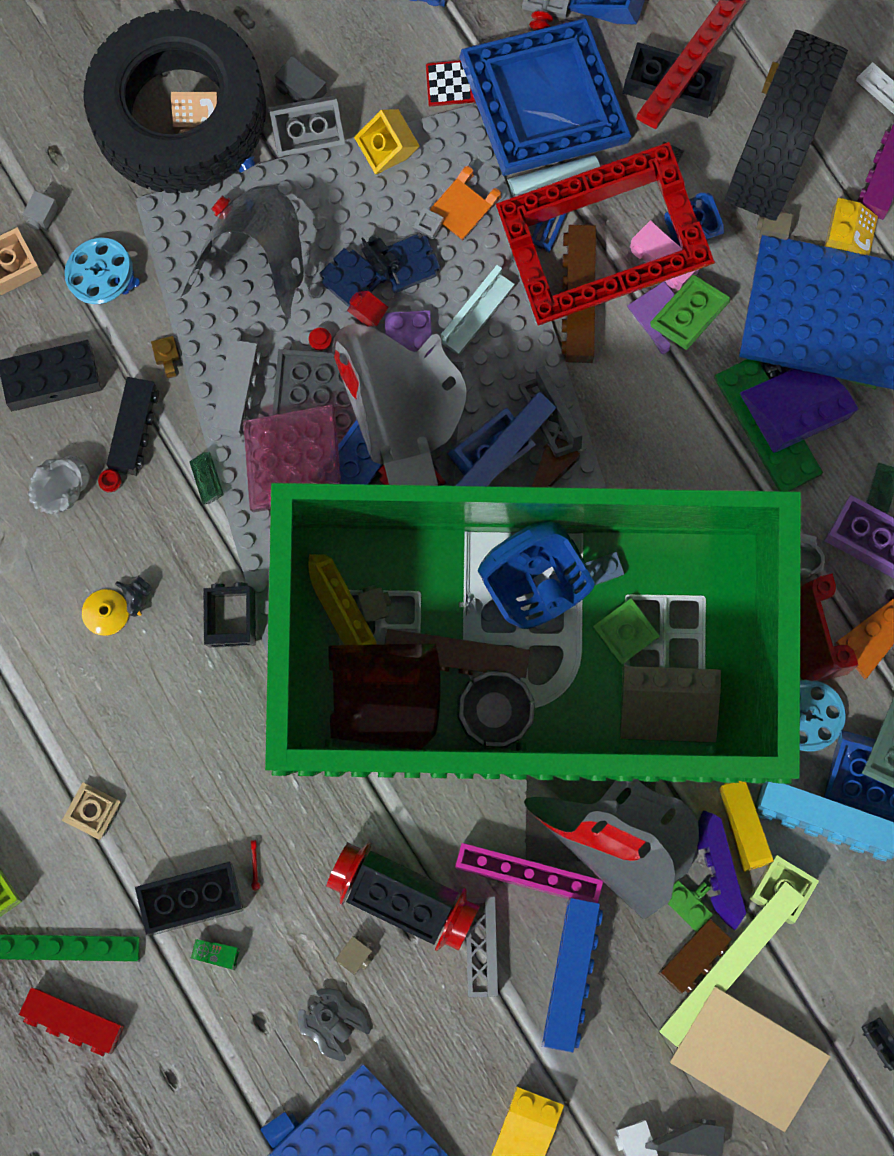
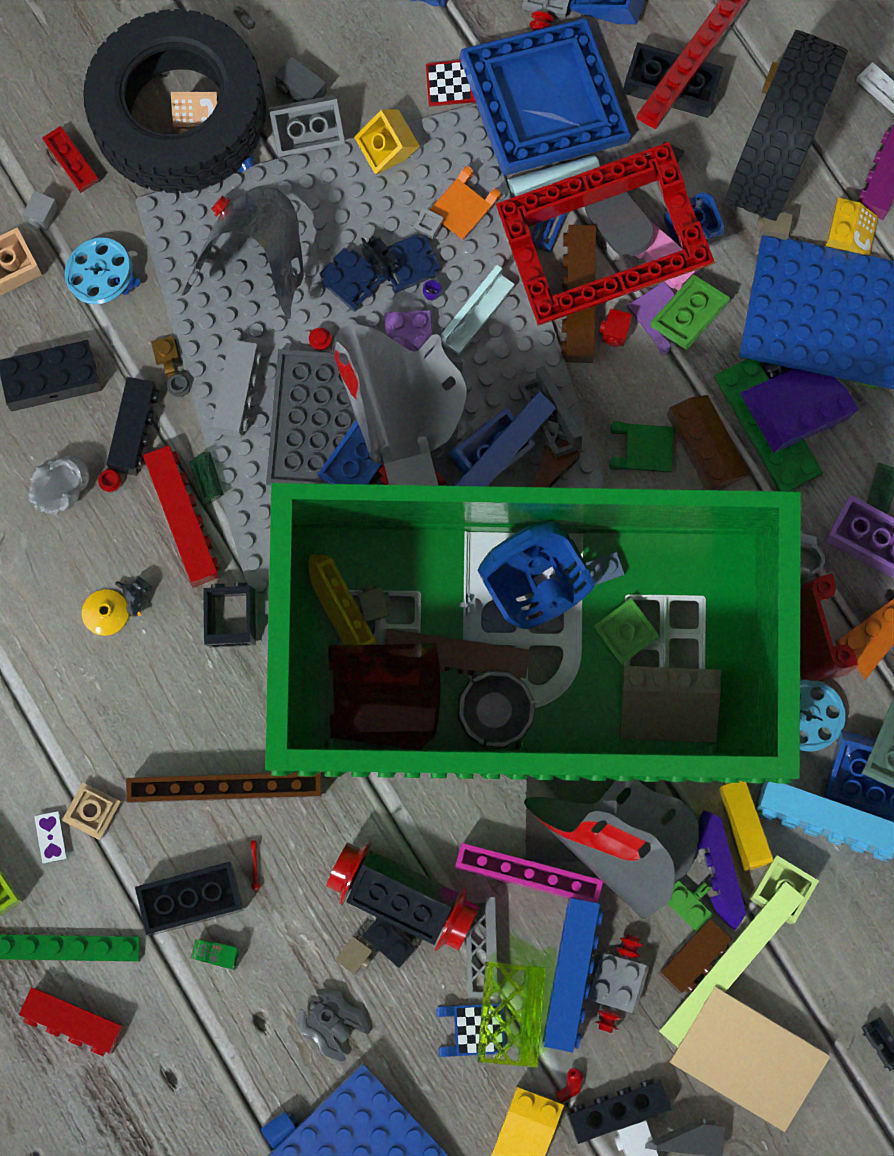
(50, 837): none -> white tile
(70, 159): none -> red plate
(178, 385): none -> dark grey plate
(181, 516): none -> red brick
(221, 787): none -> reddish brown brick
(290, 450): clear pink plate -> none
(367, 308): red brick -> none
(389, 943): none -> black brick
(431, 290): none -> dark purple hinge
(467, 1030): none -> flag
(529, 1020): none -> clear neon green fence
(573, 1085): none -> red arm
(615, 328): none -> red brick
(618, 983): none -> light grey plate
(622, 224): none -> dark grey tile
(646, 447): none -> green flag
(656, 1105): none -> black brick
(707, 443): none -> reddish brown slope

